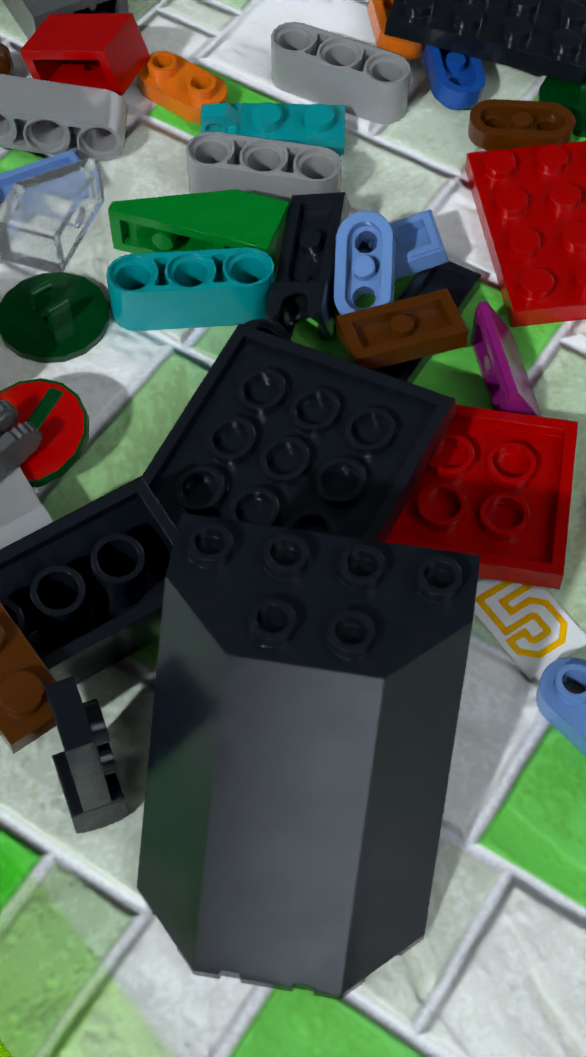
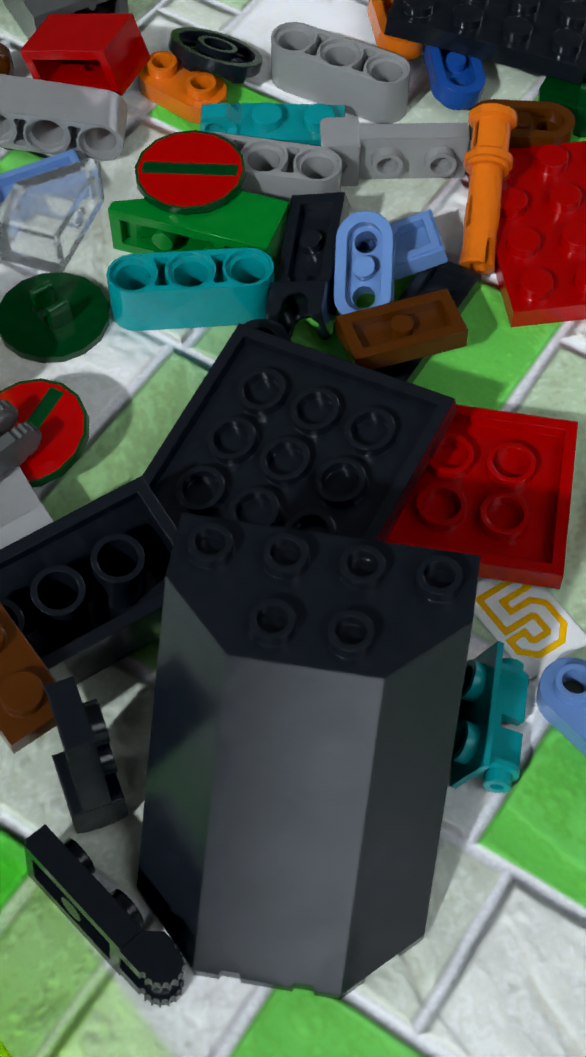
(105, 918): none -> black hinge
(190, 172): none -> red piece
(215, 53): none -> black wheel
(395, 149): none -> light grey plate
(487, 166): none -> orange pin
(491, 693): none -> teal hinge
(501, 364): magenta slope -> none

